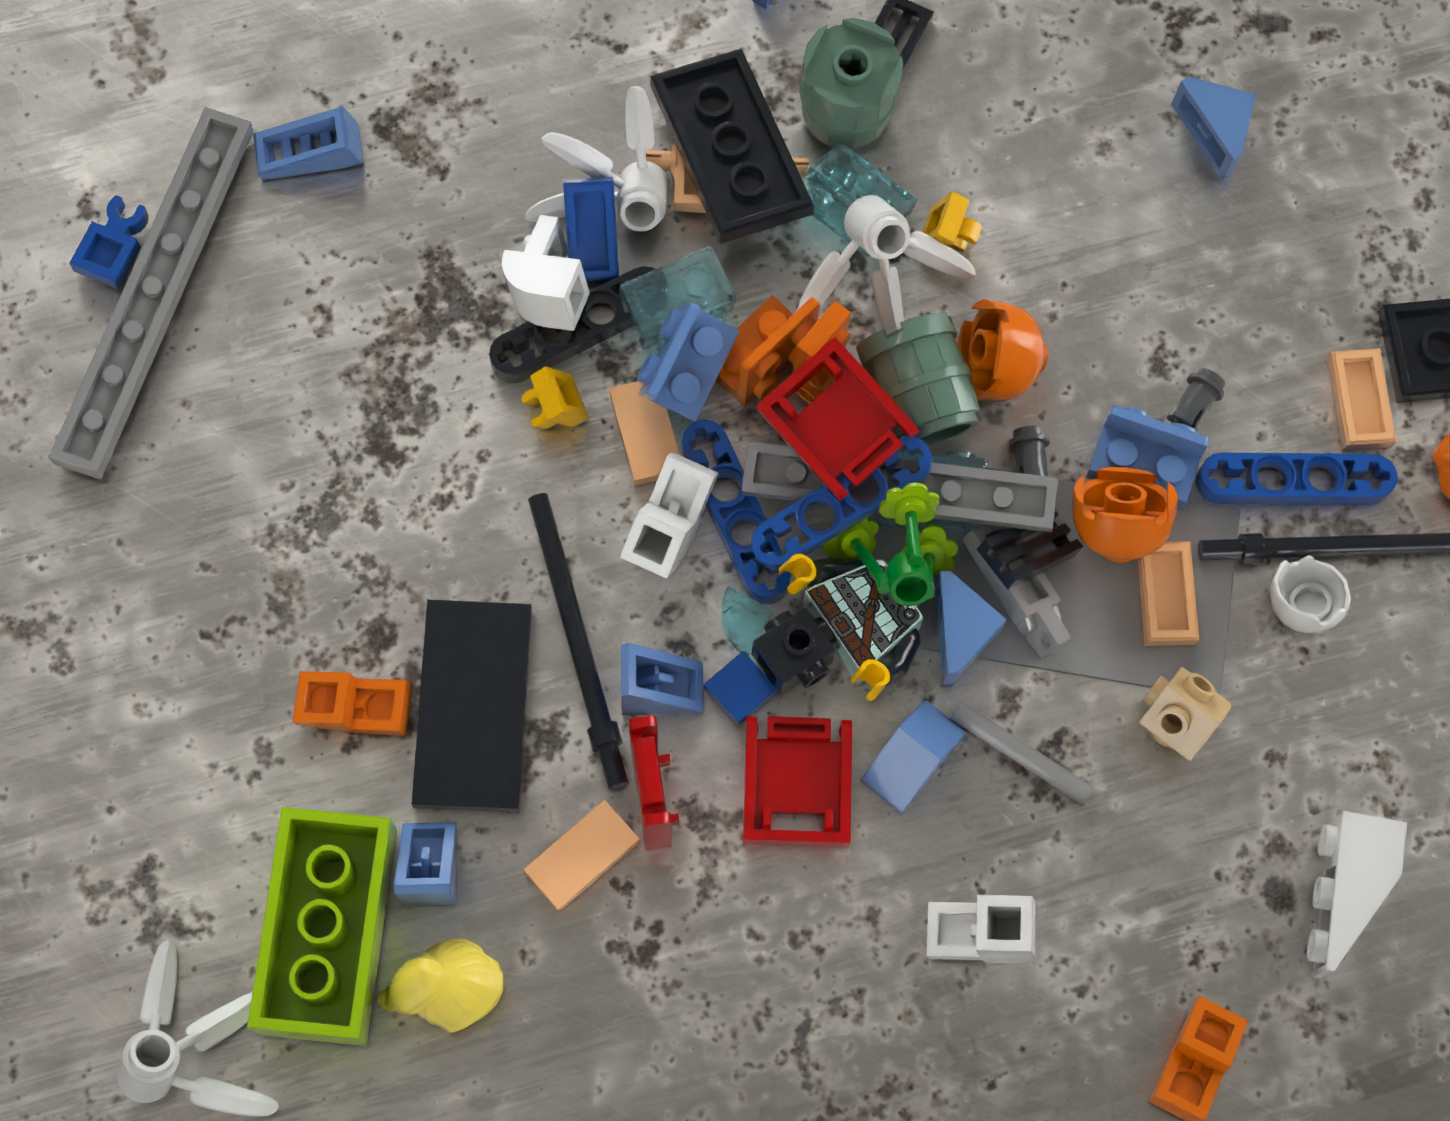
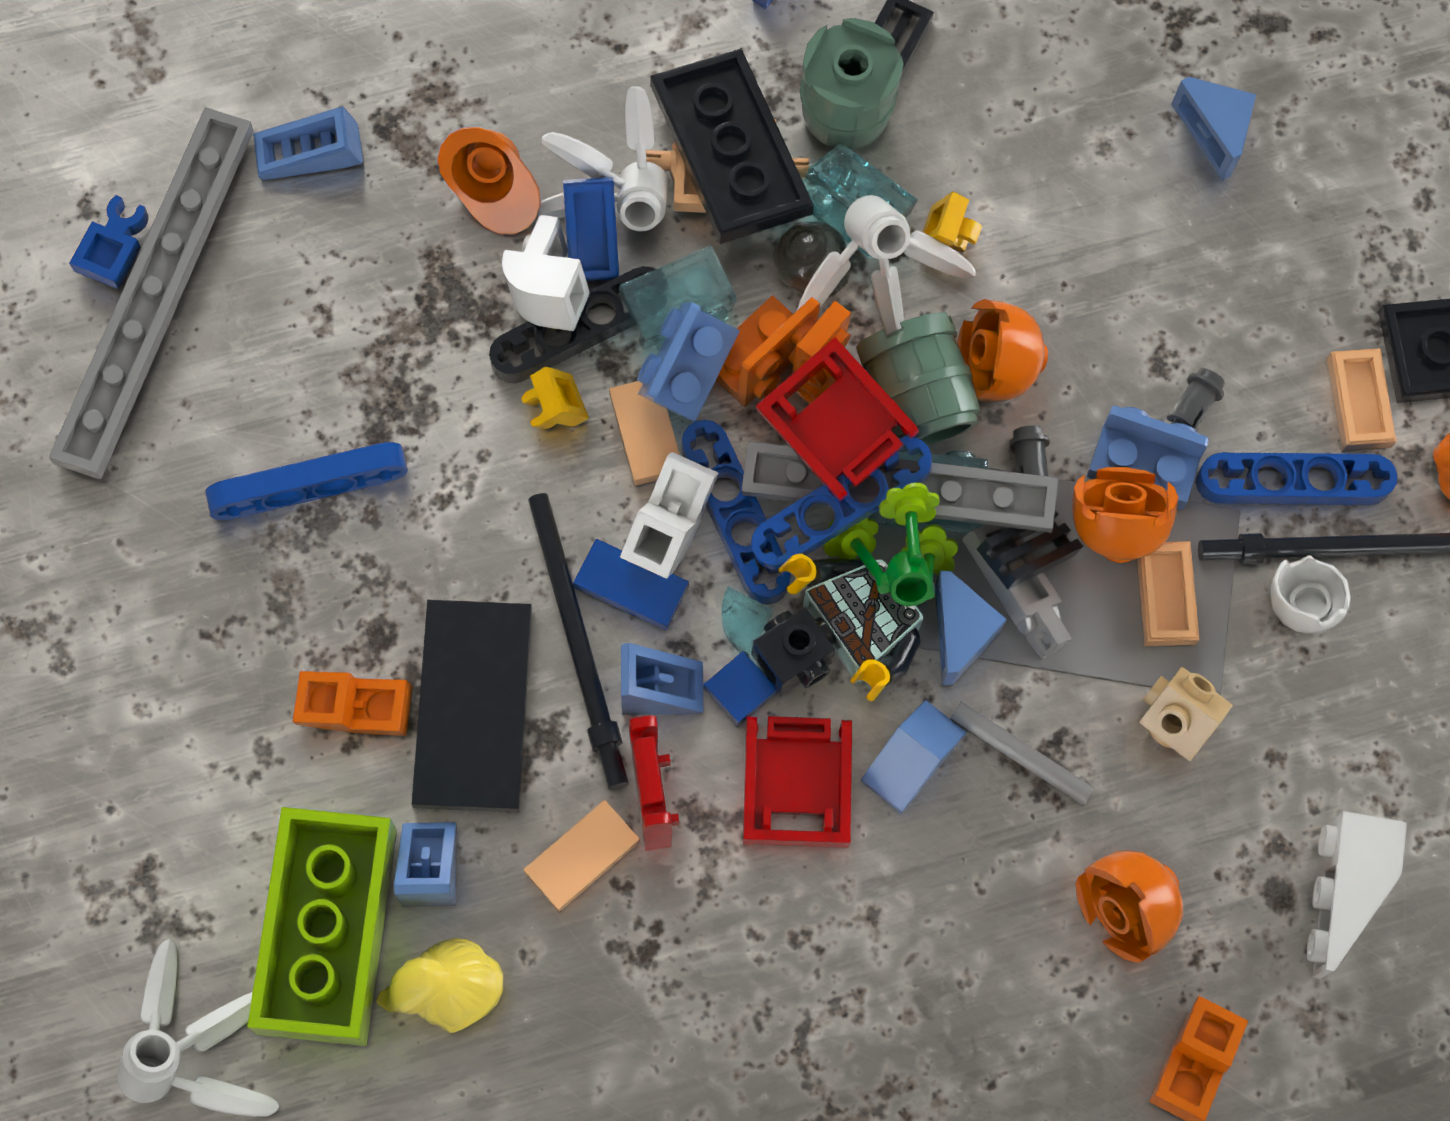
(306, 481): none -> blue beam
(490, 179): none -> orange piece
(630, 586): none -> blue tile
(803, 250): none -> clear smoke hair
(992, 930): white brick -> none
(1133, 900): none -> orange cylinder

